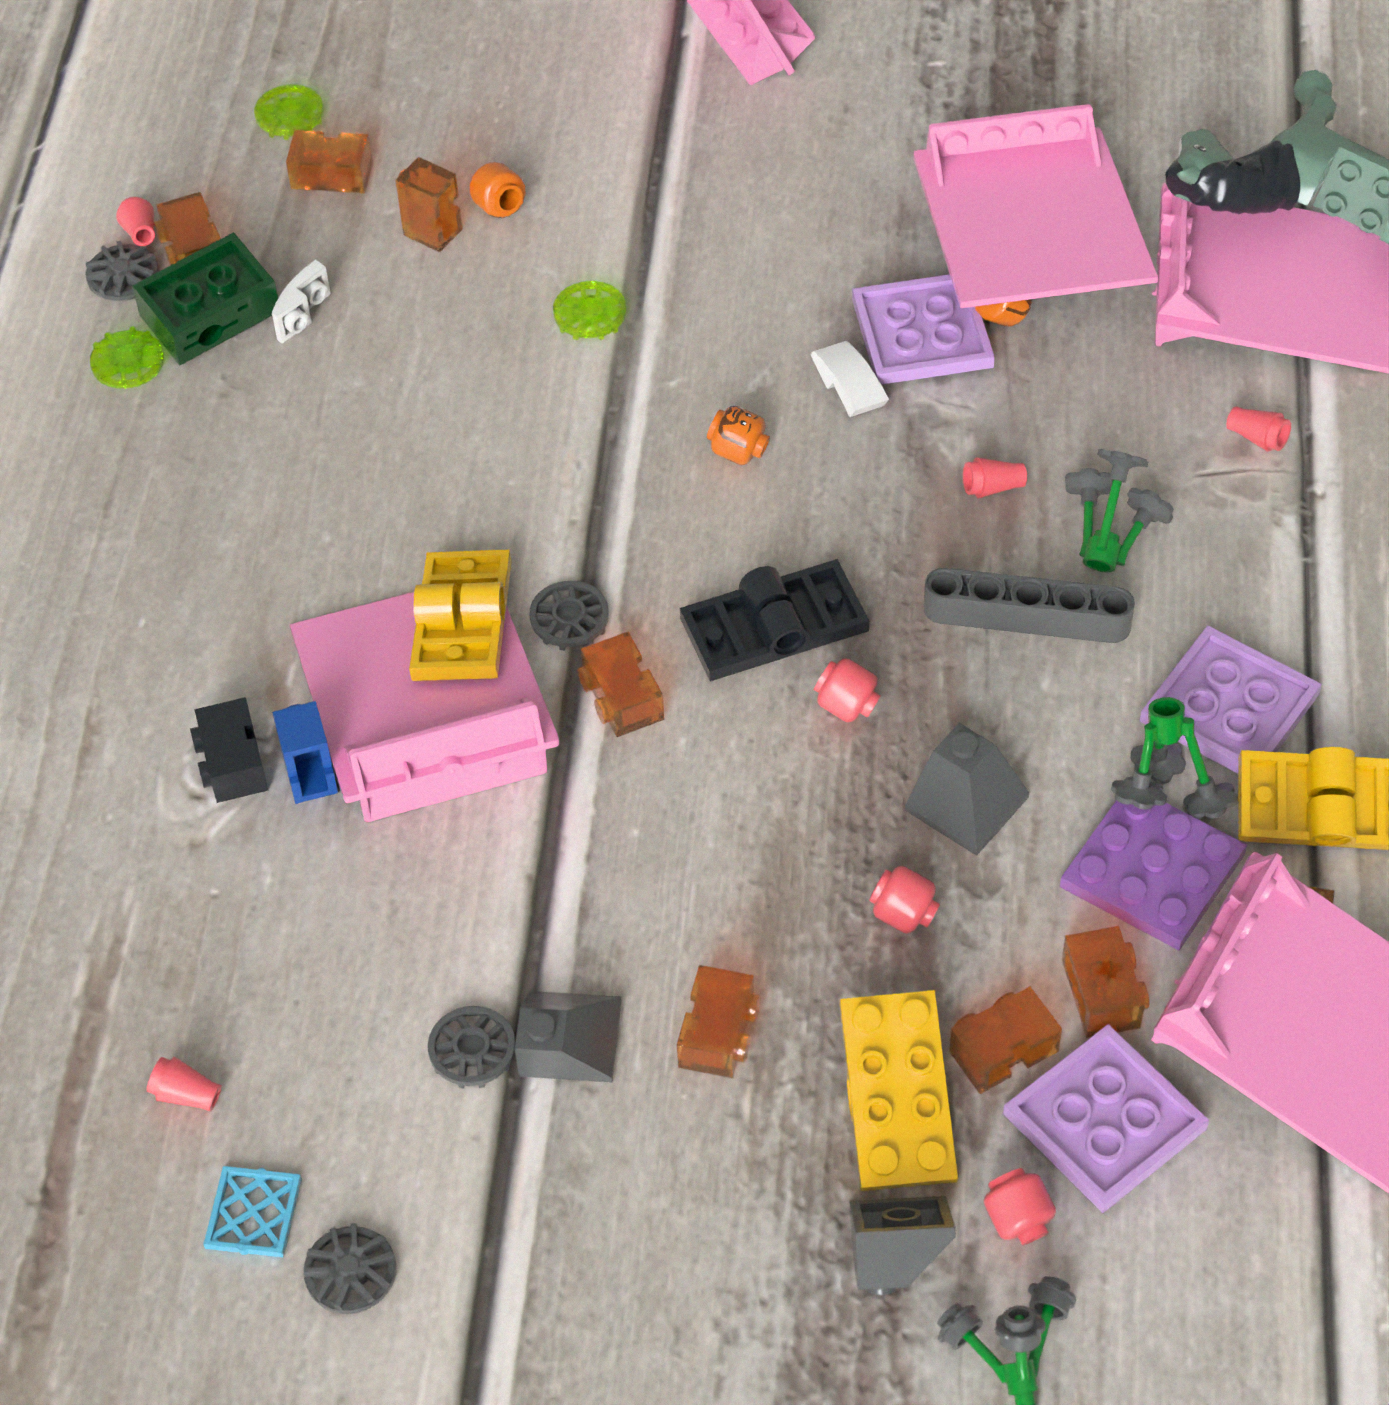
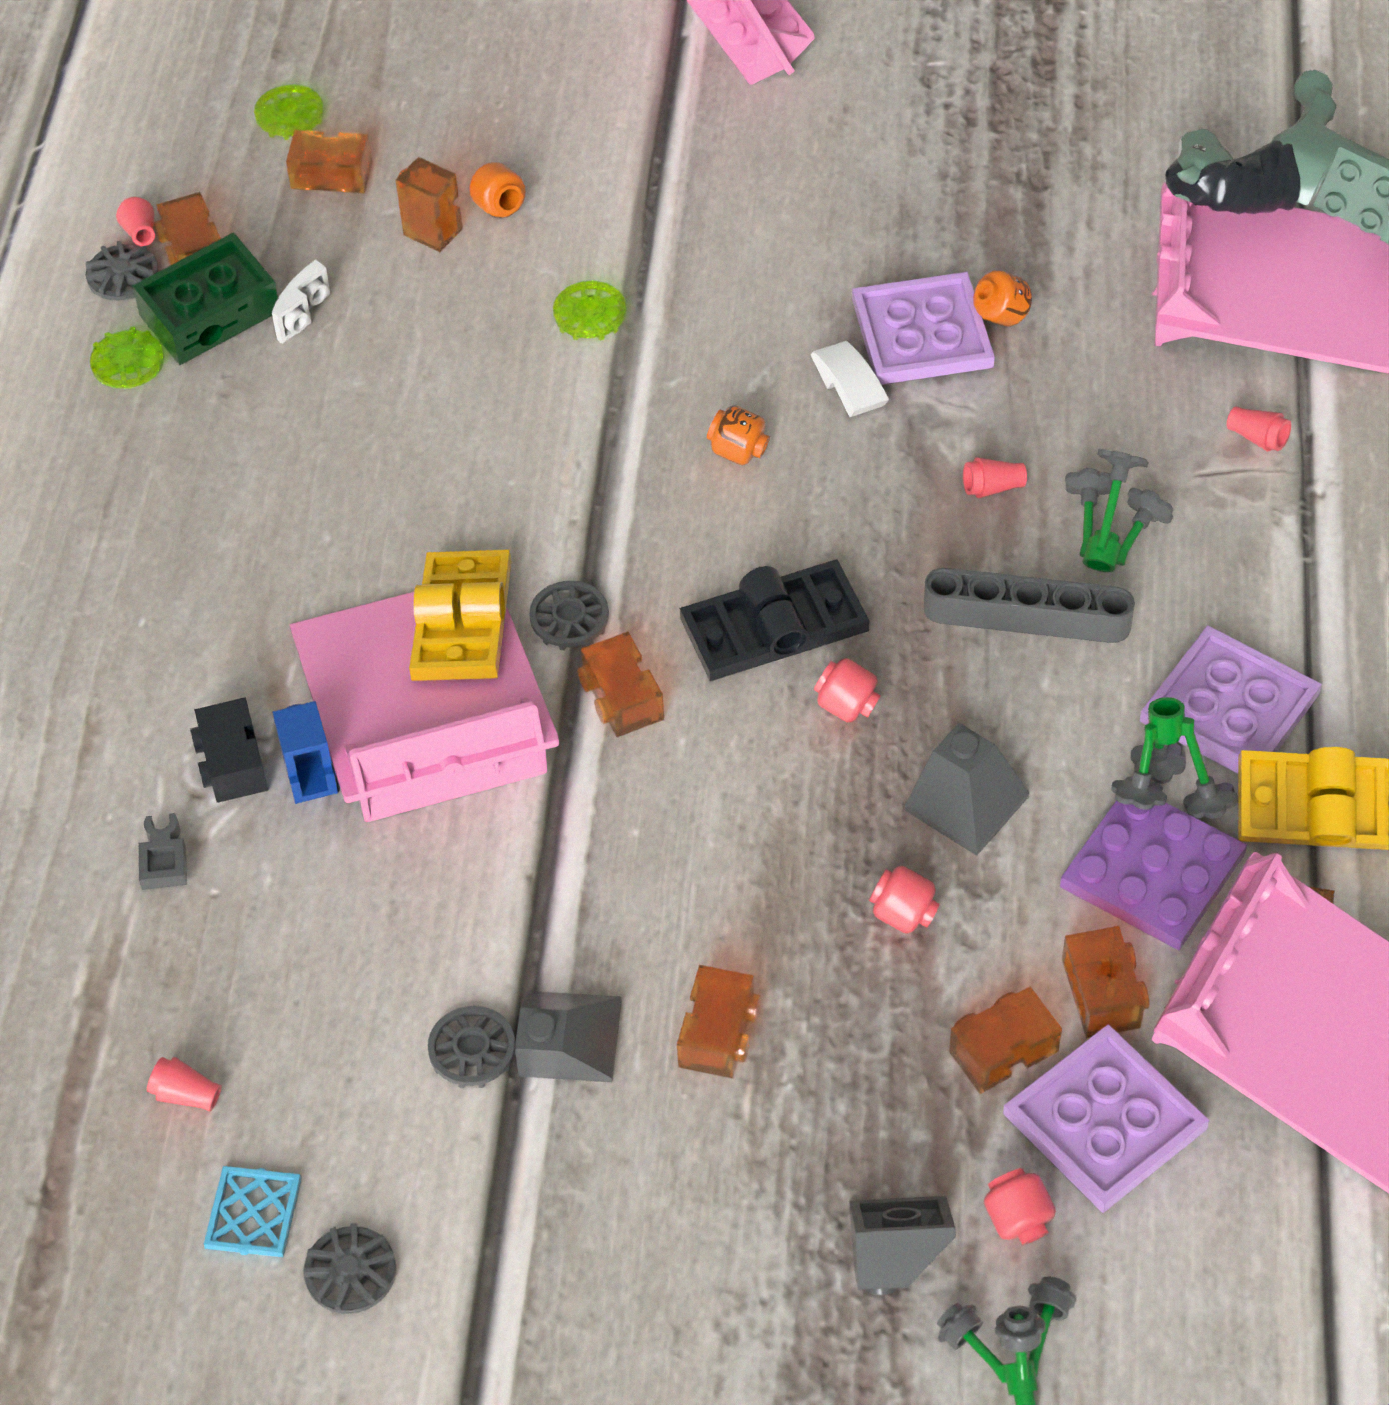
(164, 857): none -> dark grey plate
(898, 1091): yellow plate -> none
(1030, 207): bright pink door -> none

